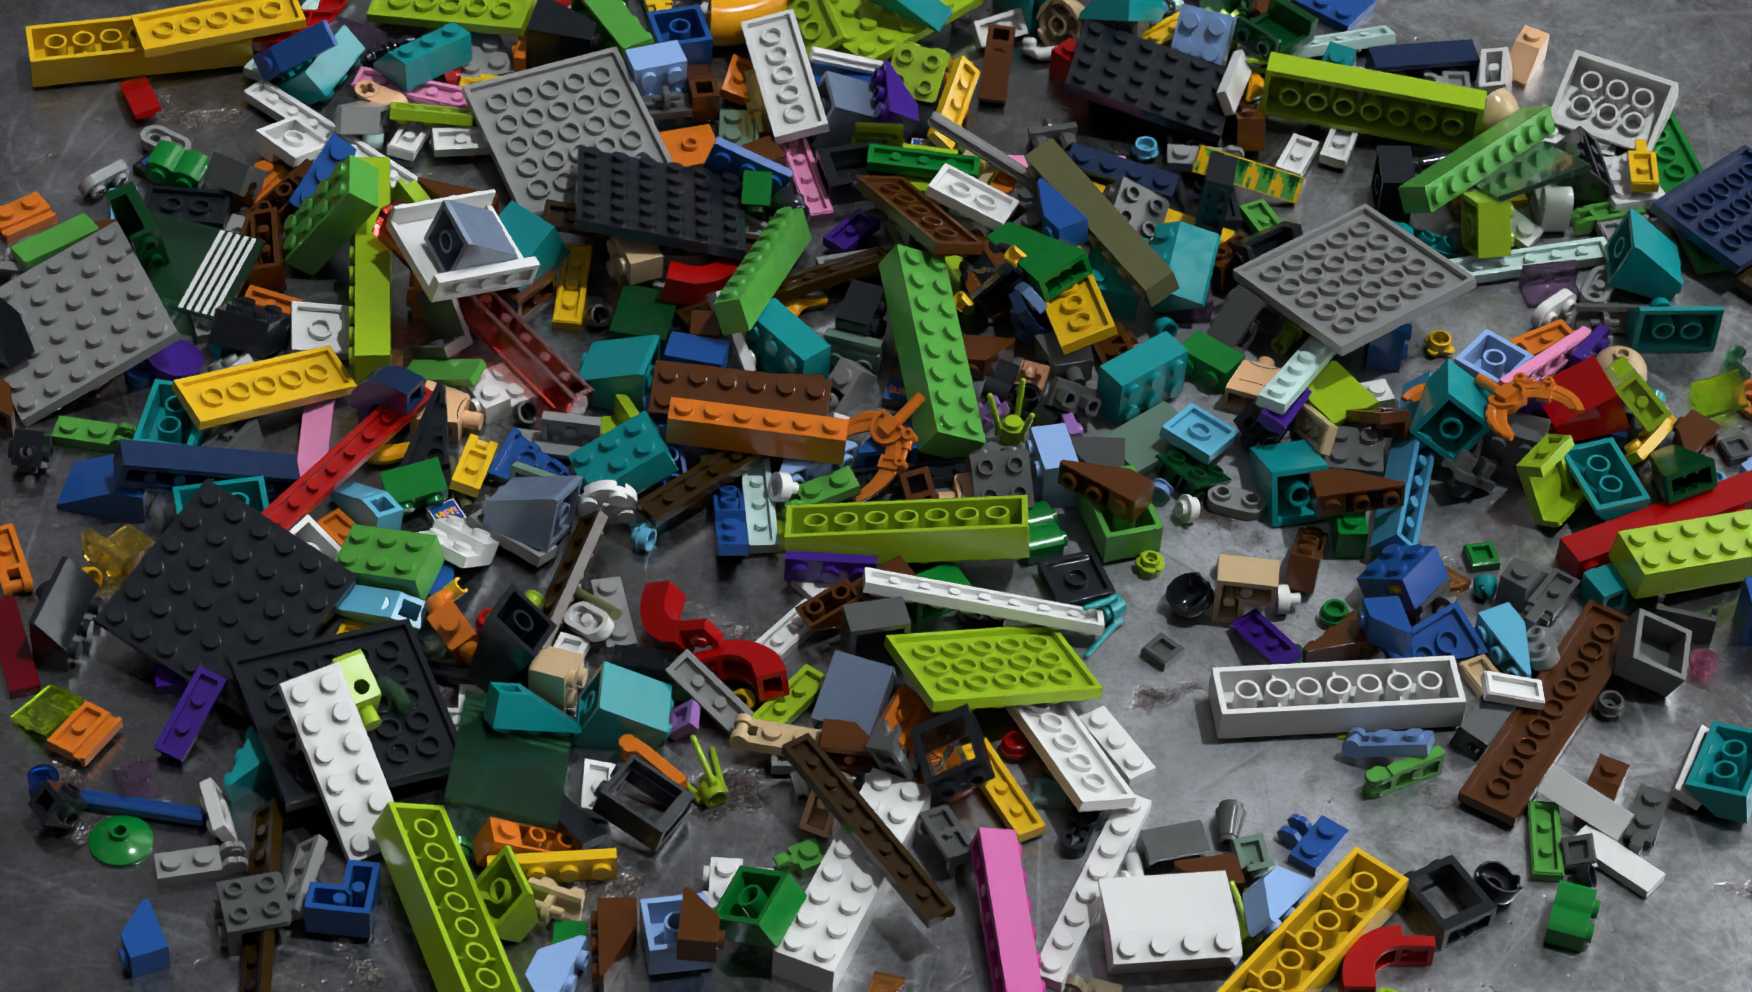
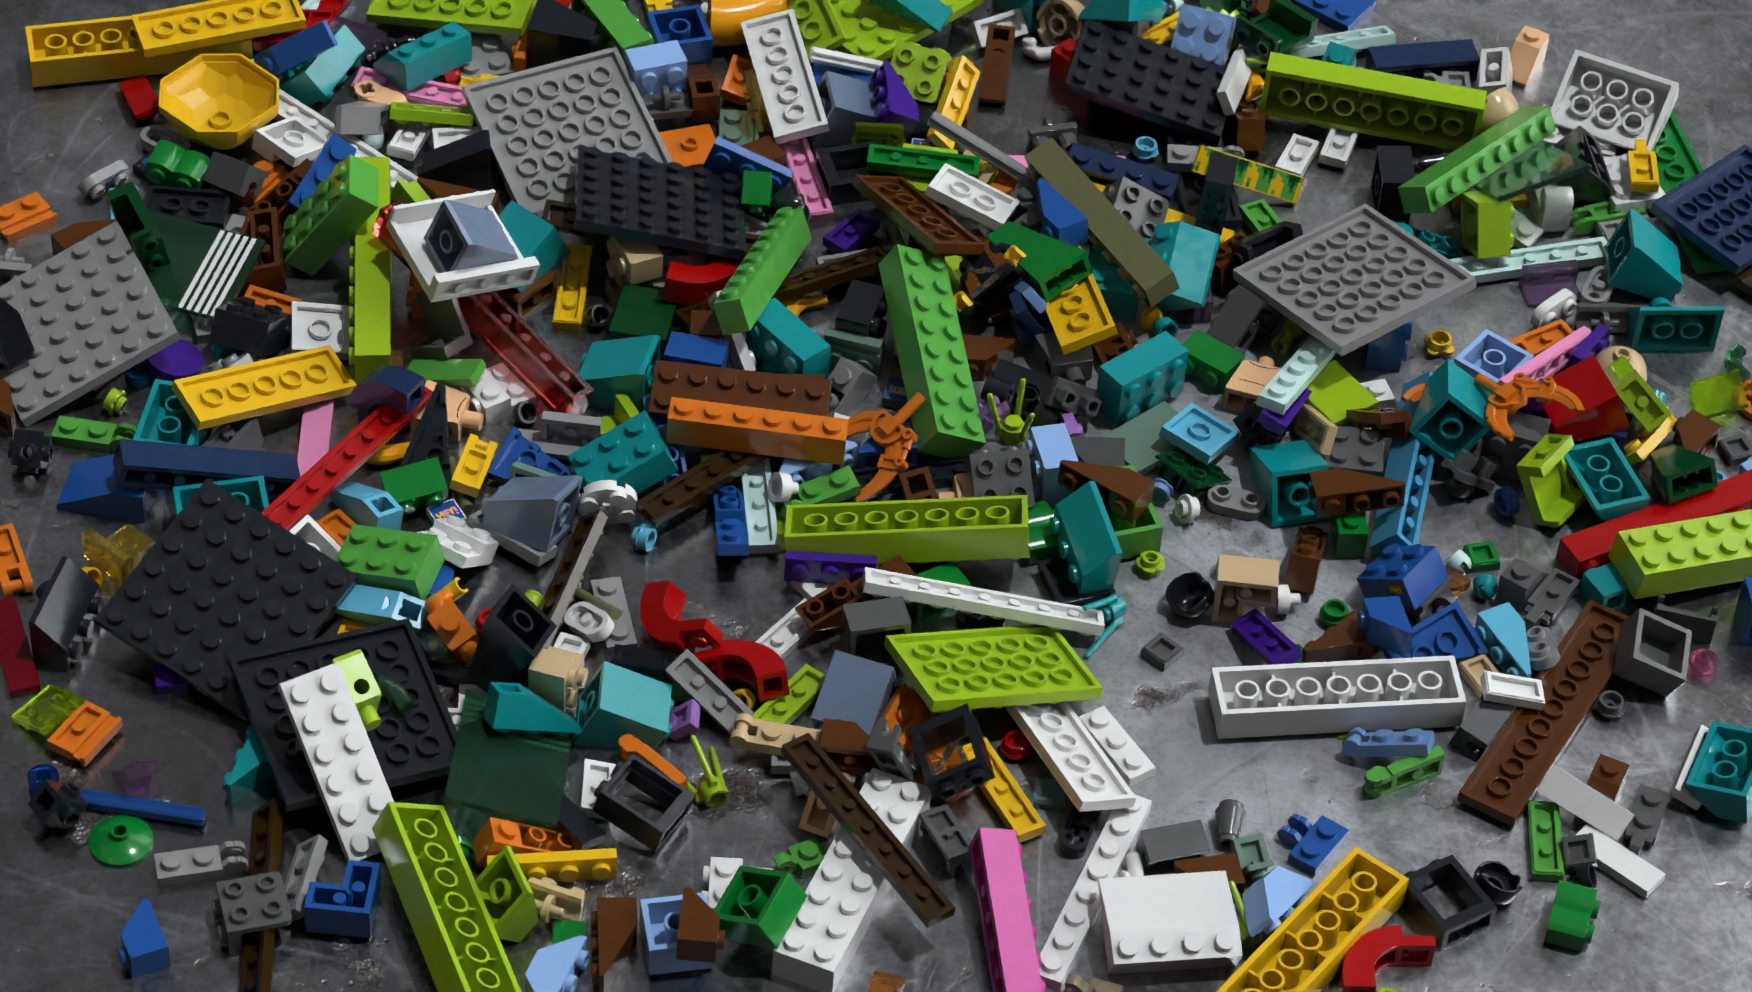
(53, 241): bright green tile -> none
(115, 401): none -> lime plate
(190, 714): dark purple plate -> none
(216, 806): white plate -> none
(219, 99): none -> yellow rock
(460, 162): none -> black slope
(1033, 373): nougat tile -> none
(1087, 539): none -> teal slope
(1149, 315): none -> yellow hinge
(1458, 561): none -> light aqua hinge
(1506, 501): none -> blue tile

